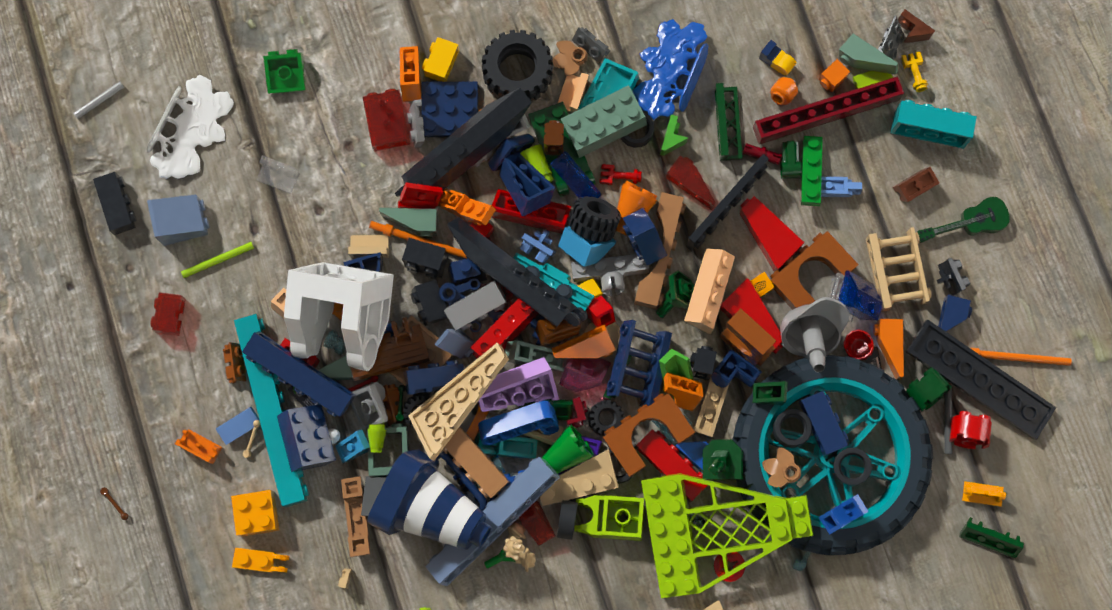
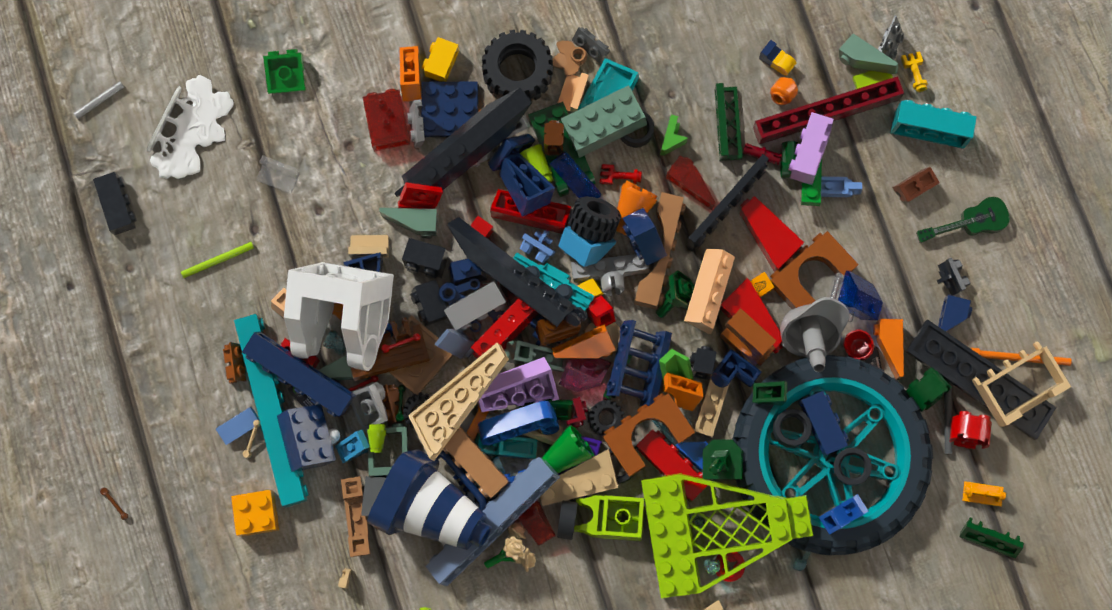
(167, 314): clear red brick -> none
(178, 218): sand blue slope -> none
(199, 446): orange hinge -> none
(257, 560): light orange hinge -> none
(385, 348): none -> red hinge
(390, 230): orange bar -> none
(430, 378): dark blue wedge -> none
(466, 208): orange slope -> none
(667, 64): blue plant -> none
(711, 566): none -> clear light blue arm
(779, 466): medium nougat plate -> none
(811, 148): none -> lavender wedge
(833, 75): orange brick -> none
(883, 281): tan fence -> none
(919, 30): copper slope -> none
(1053, 368): none -> tan hinge

